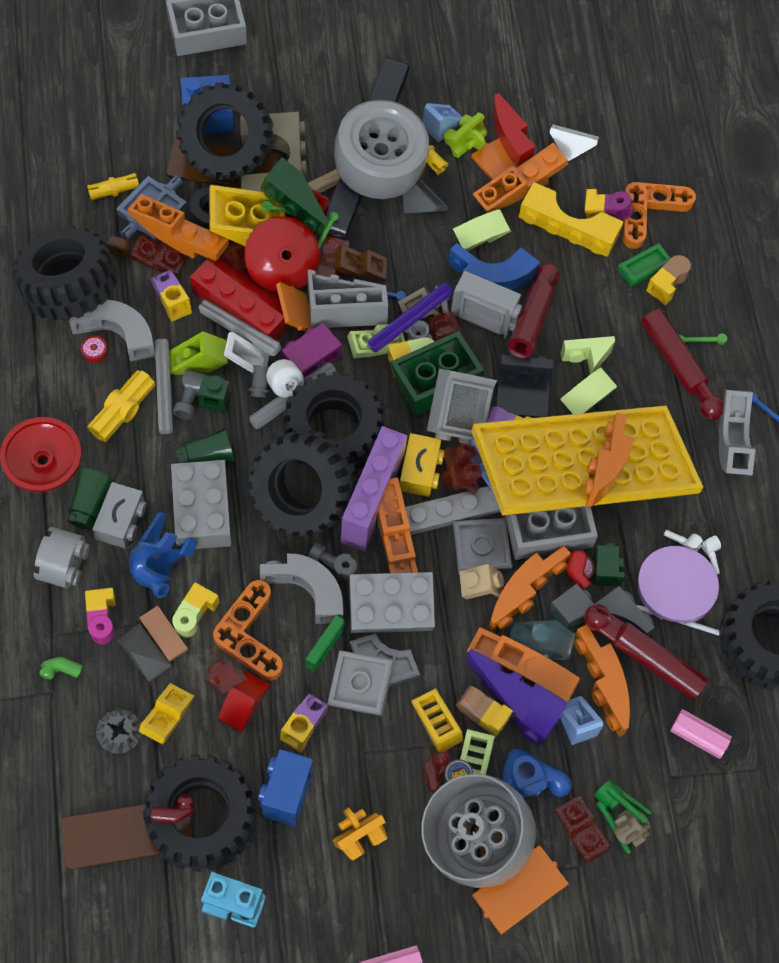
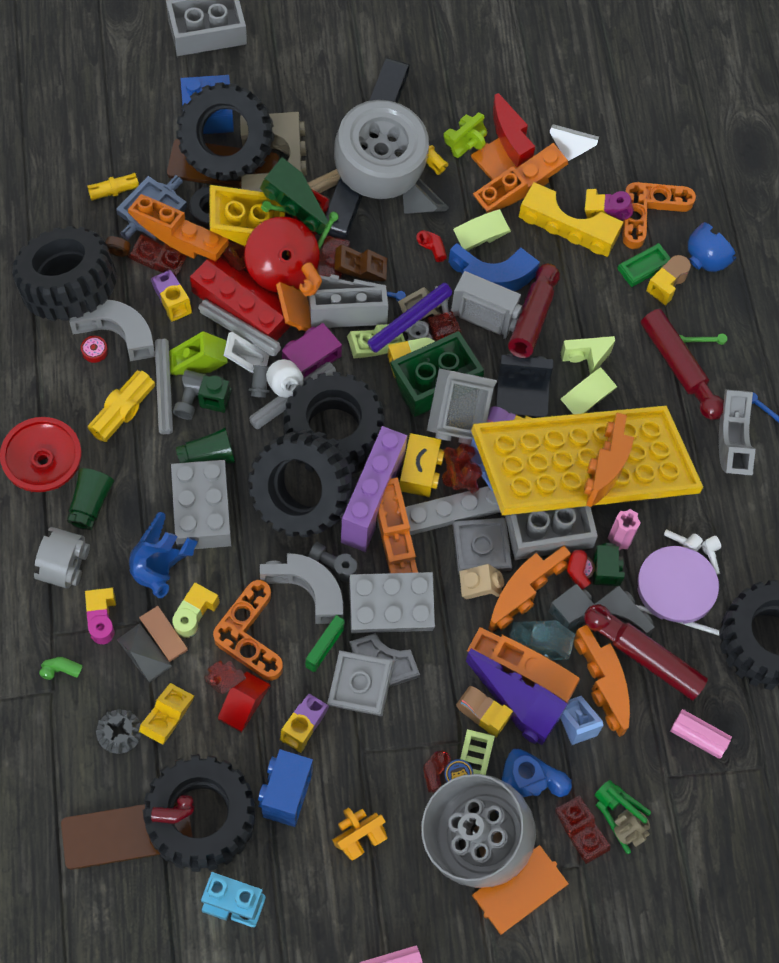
(119, 515): light grey brick -> none
(312, 282): none -> orange arm
(432, 242): none -> red arm
(439, 119): light blue slope -> none
(445, 736): yellow slope -> none
(624, 529): none -> bright pink axle
(709, 250): none -> blue cylinder

